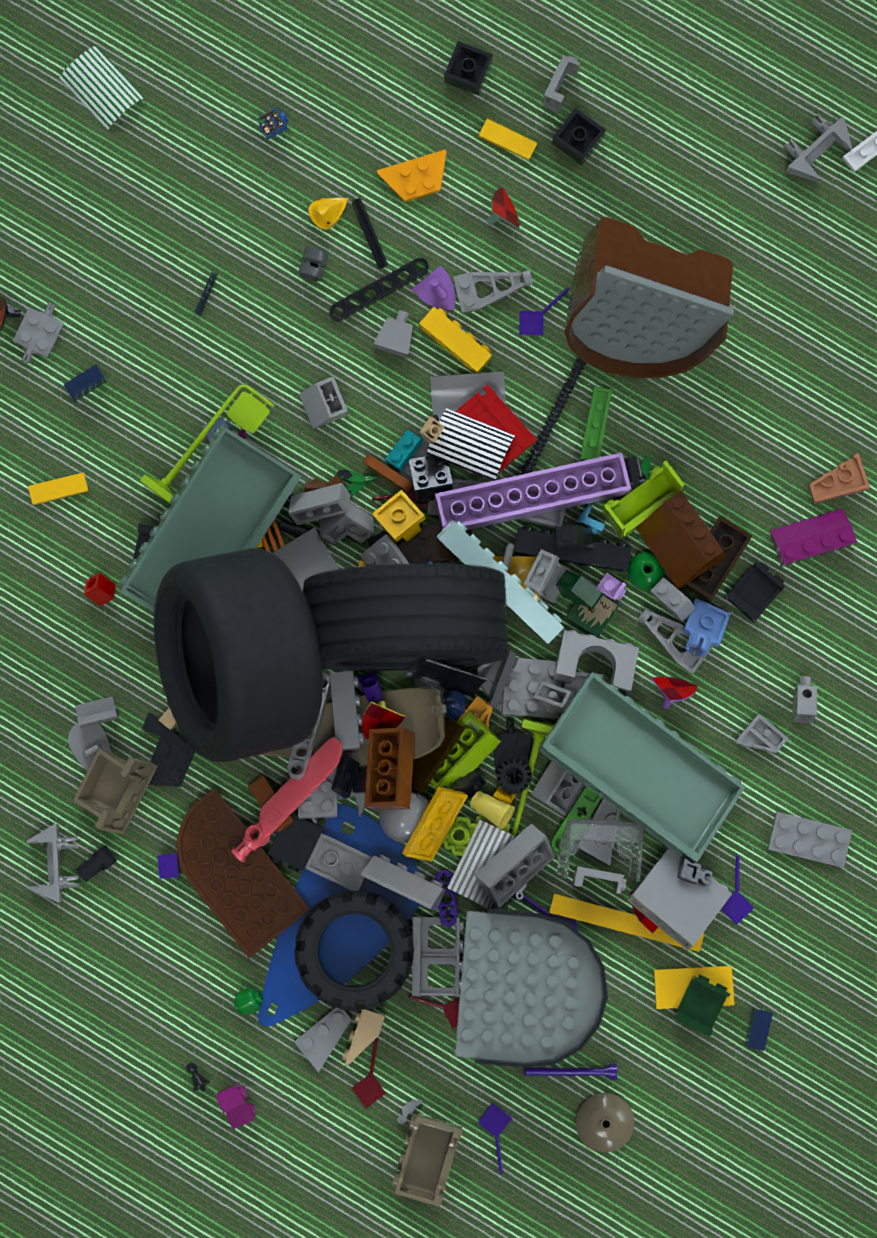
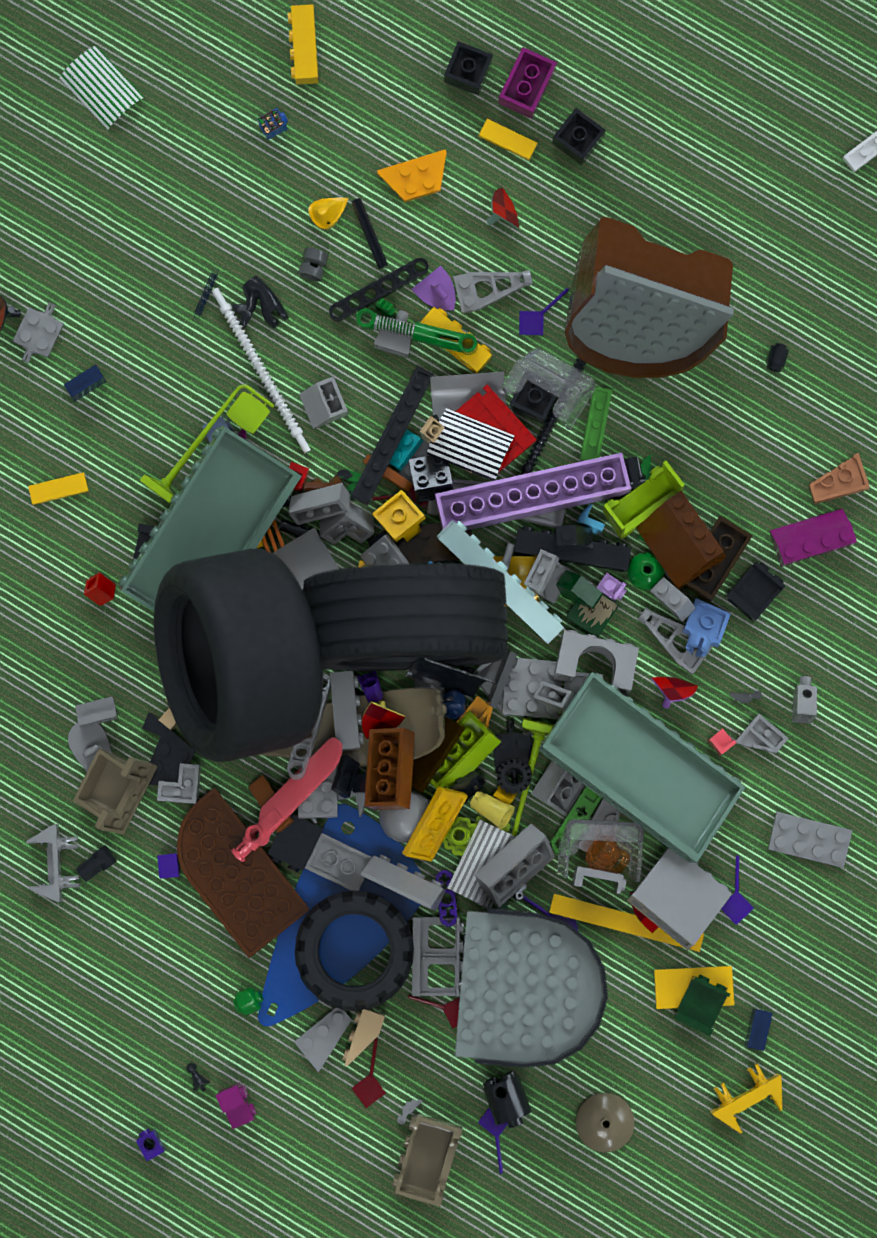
(147, 1152): none -> dark purple brick
(185, 790): none -> light grey panel
(258, 289): none -> black piece
(296, 431): none -> white hose
(303, 471): none -> red panel
(304, 44): none -> yellow brick
(386, 308): none -> green plate
(392, 436): none -> black tile
(419, 332): none -> green piece
(507, 1106): none -> black cylinder
(527, 83): none -> magenta brick
(533, 402): none -> black brick
(552, 99): light grey panel -> none
(555, 377): none -> clear windscreen
(604, 855): none -> clear orange piece
(609, 1071): dark purple piece -> none
(691, 872): plate -> none
(721, 742): none -> coral panel
(743, 697): none -> dark grey piece
(762, 1089): none -> yellow hose
(777, 357): none -> black brick
(804, 158): light grey hose -> none

